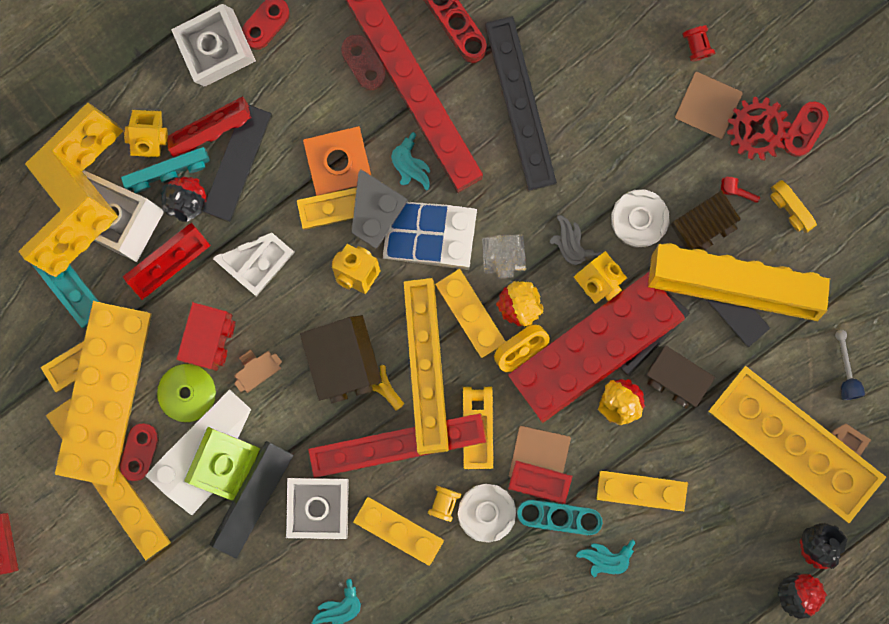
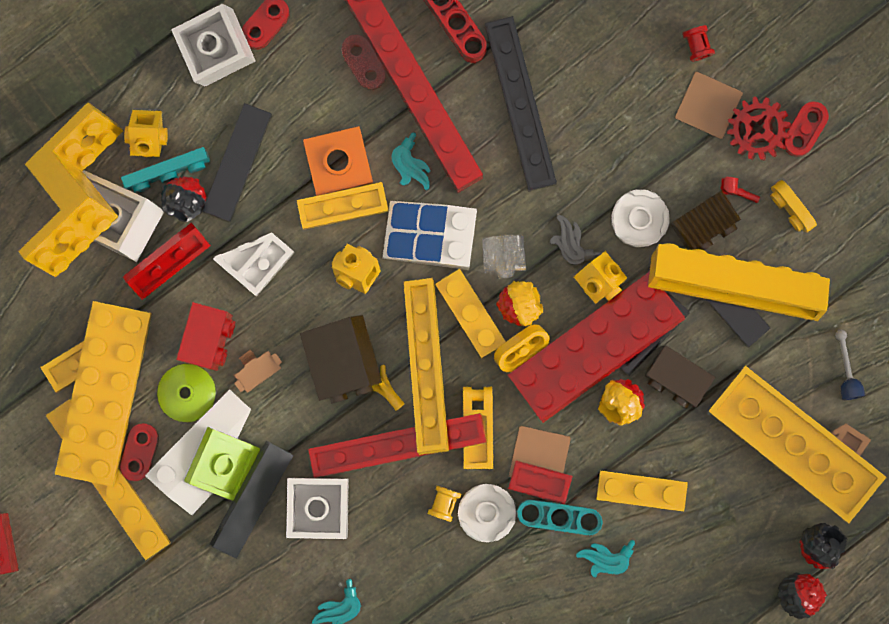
(72, 293): teal plate -> none
(209, 127): red plate -> none
(375, 209): dark grey wing -> none
(398, 531): yellow plate -> none

